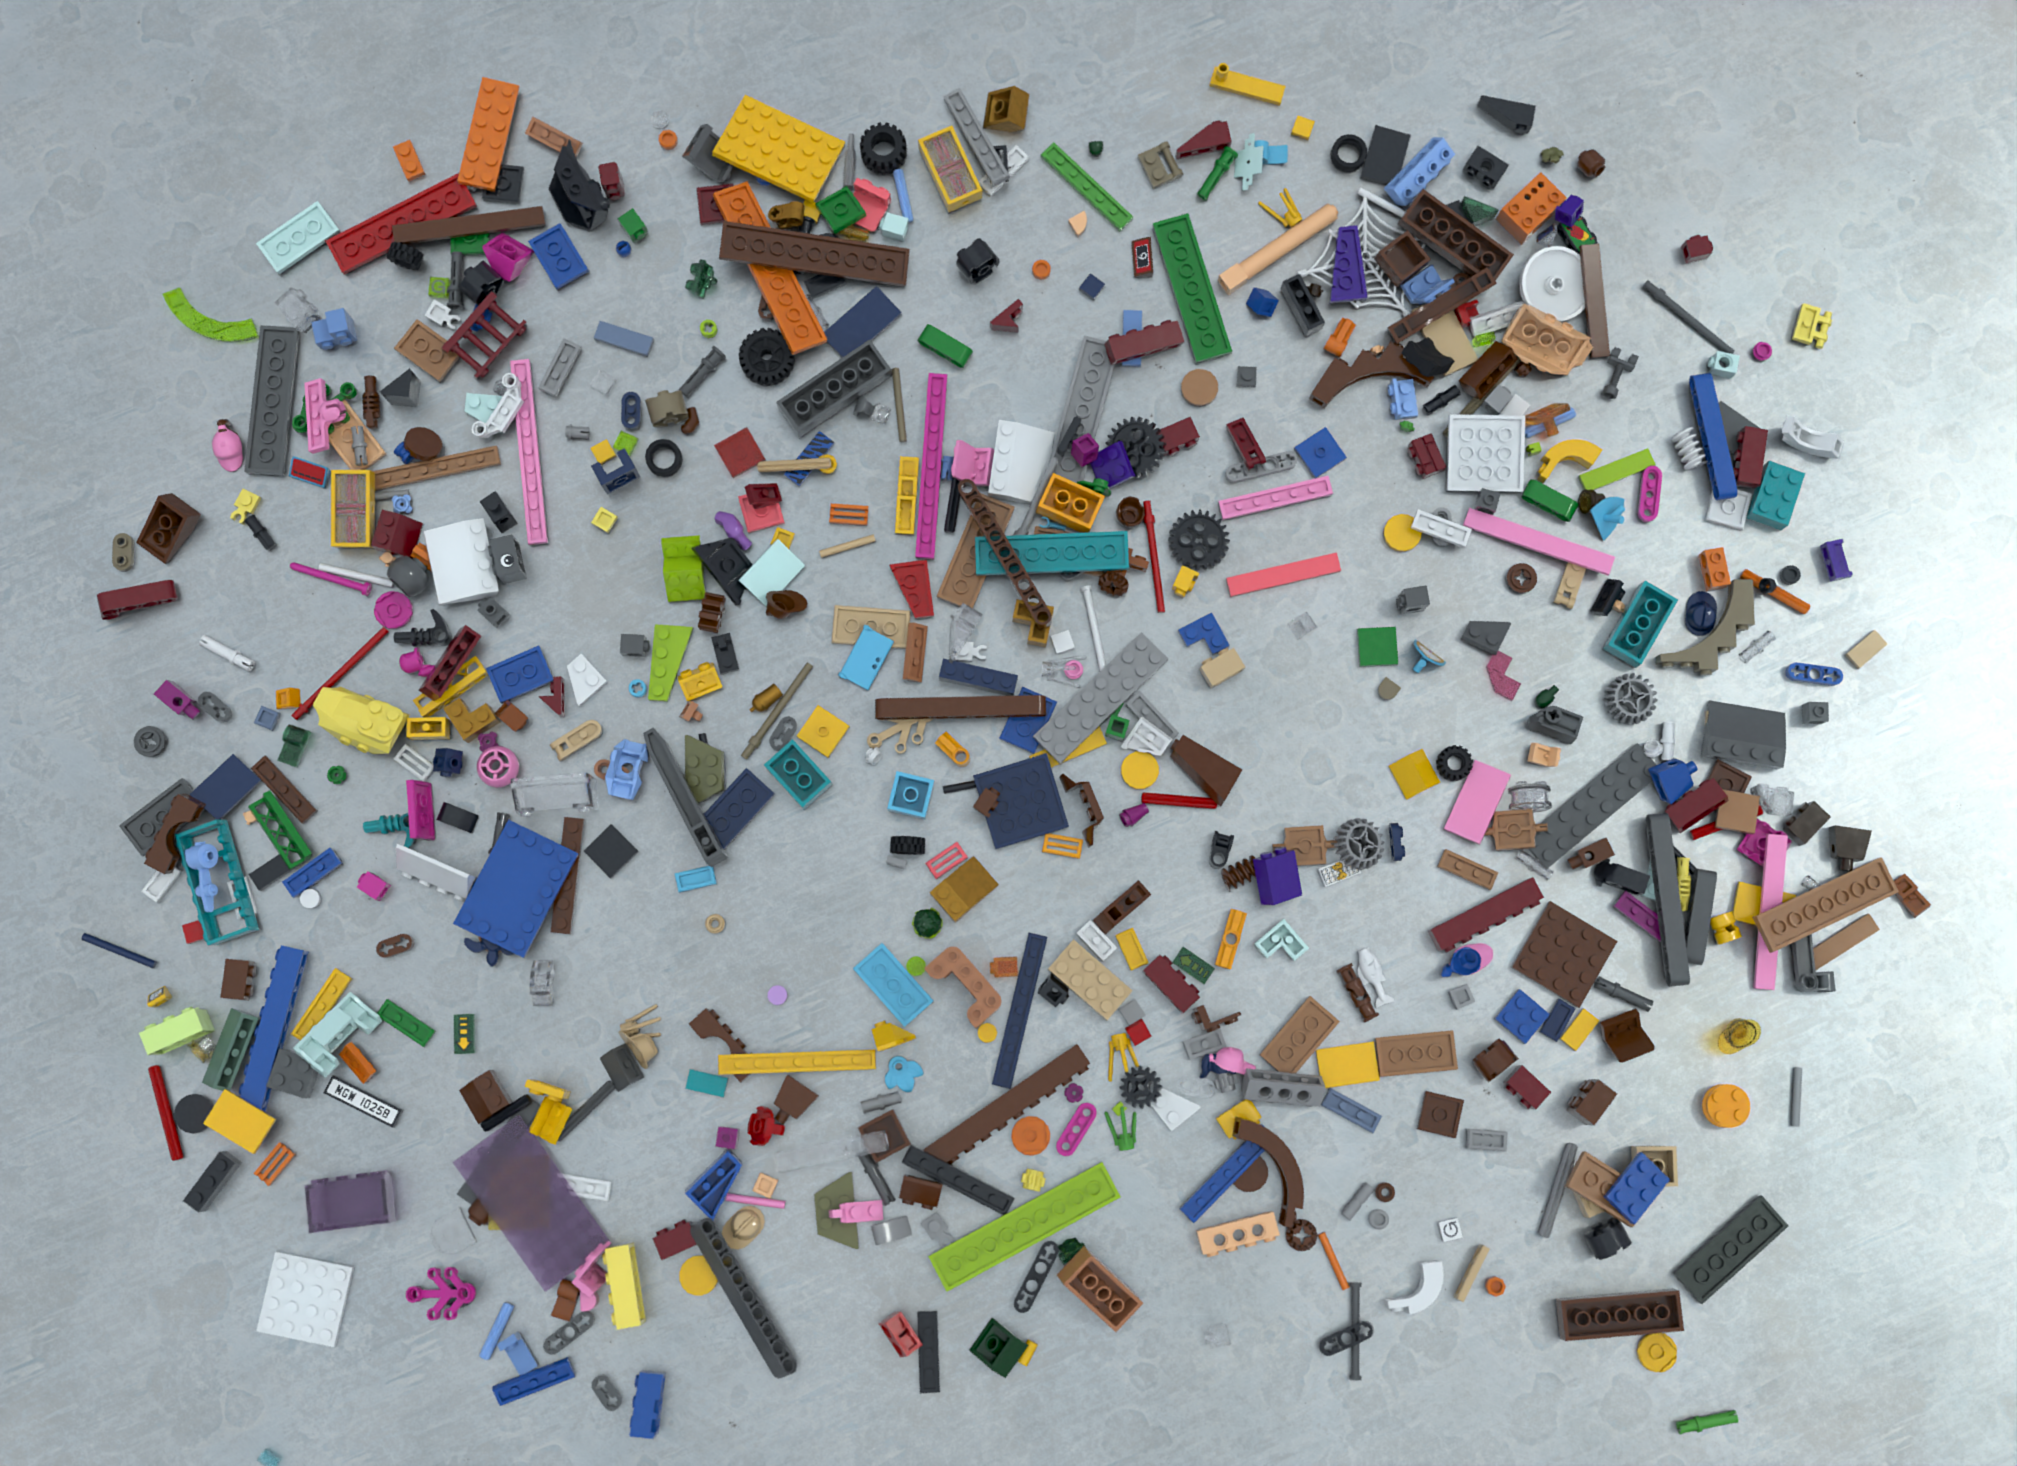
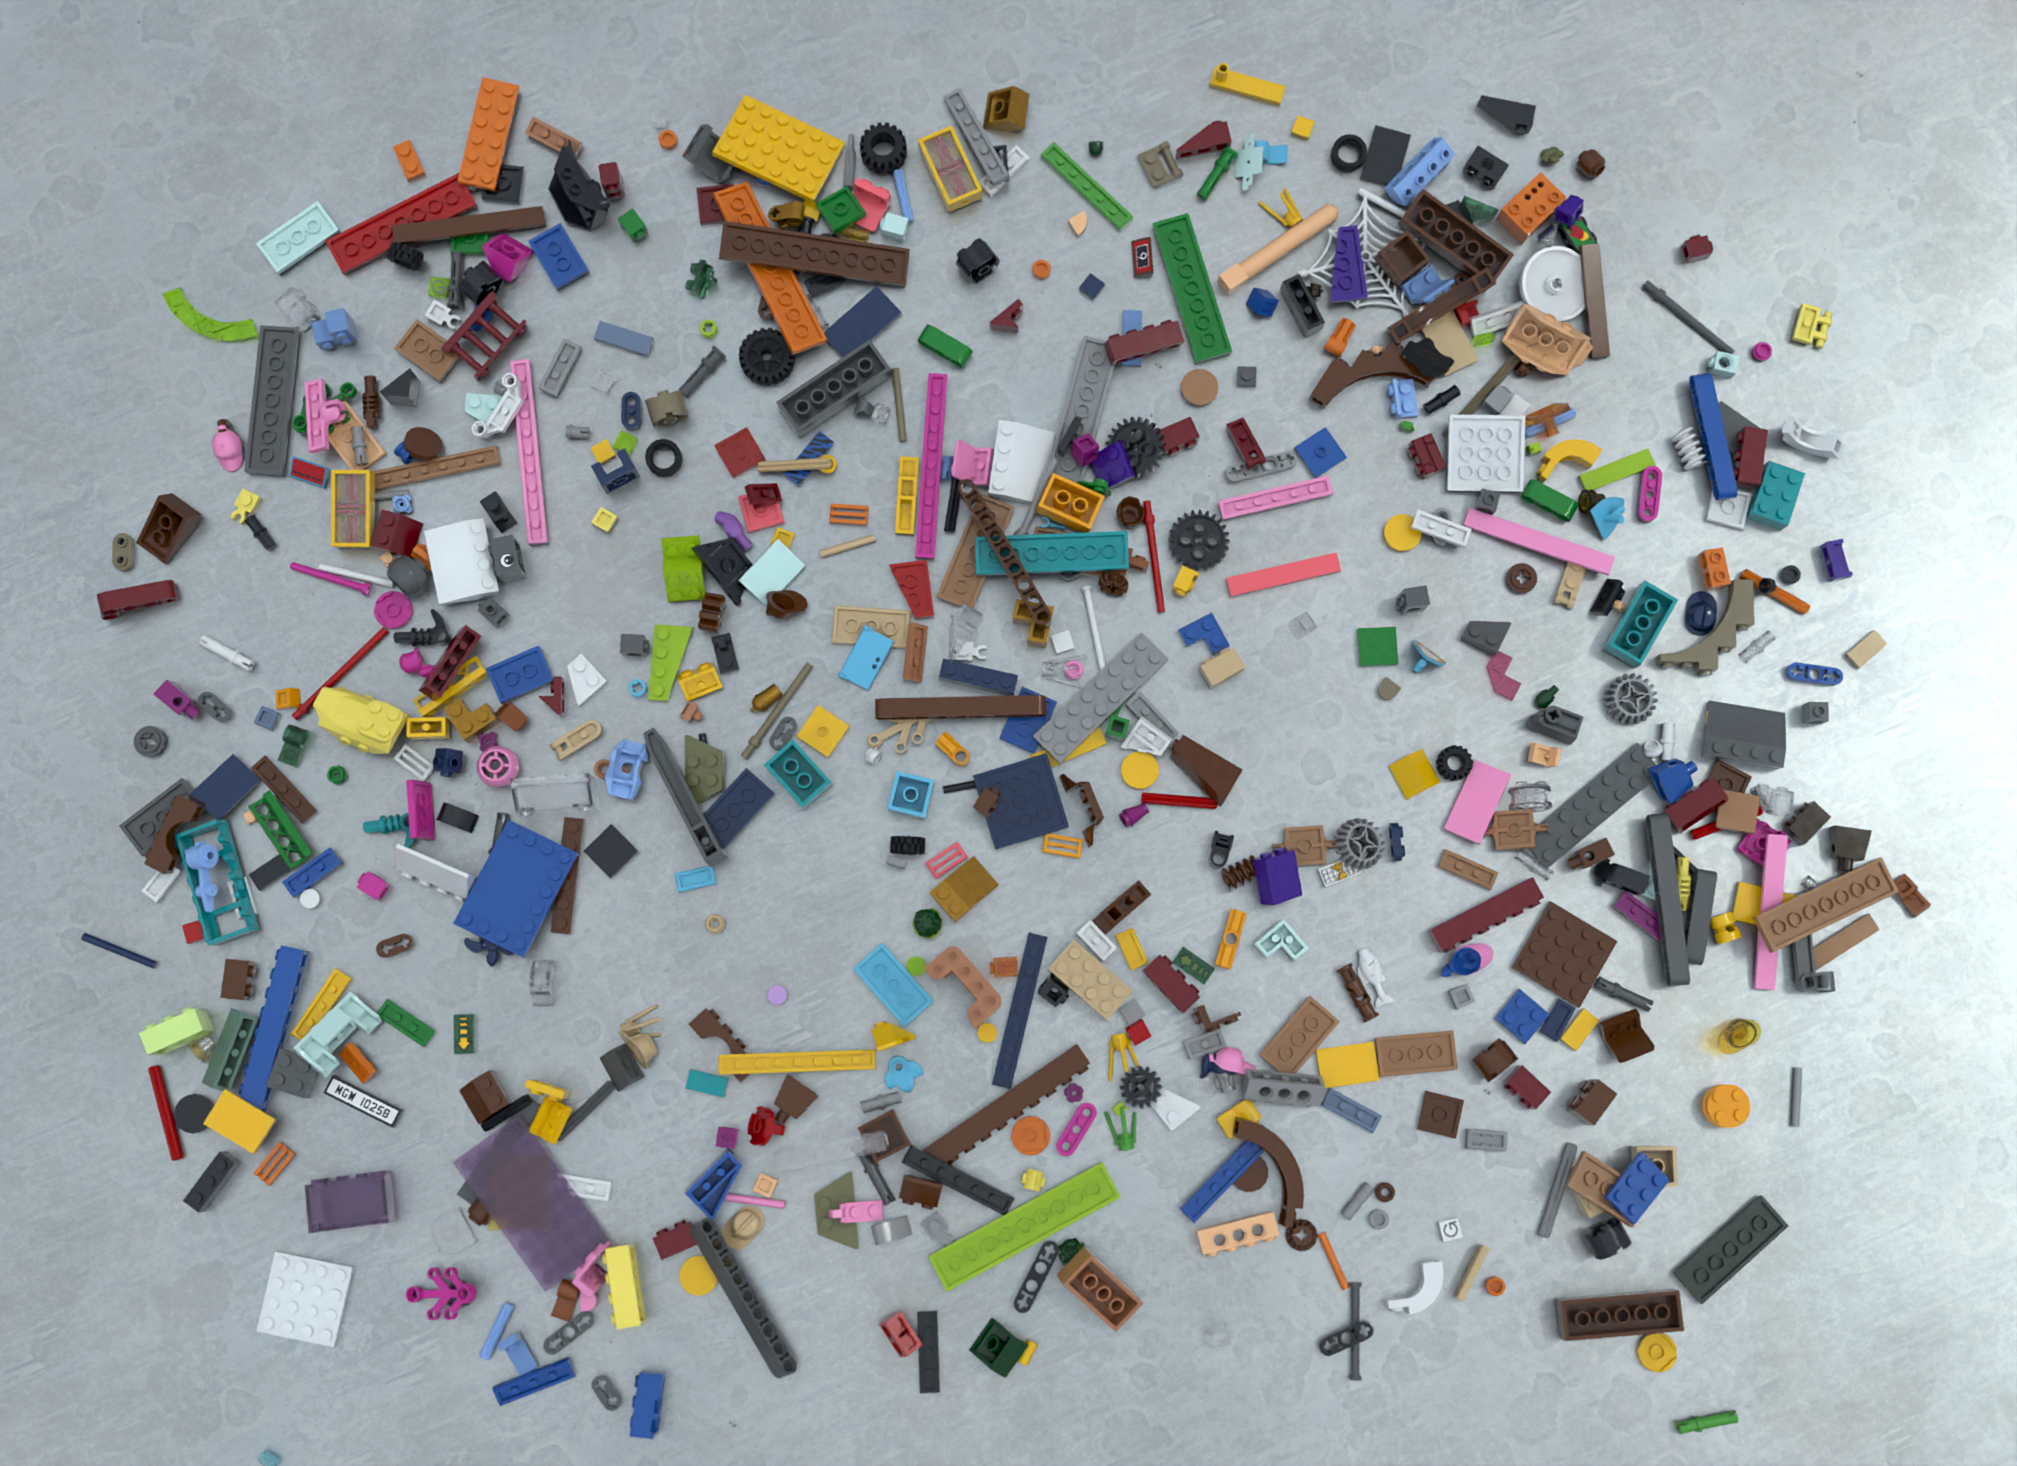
(158, 997): yellow slope -> none
(625, 251): blue hinge -> none
(692, 423): reddish brown arm -> none
(1487, 370): reddish brown brick -> none
(1610, 391): dark grey bar -> none

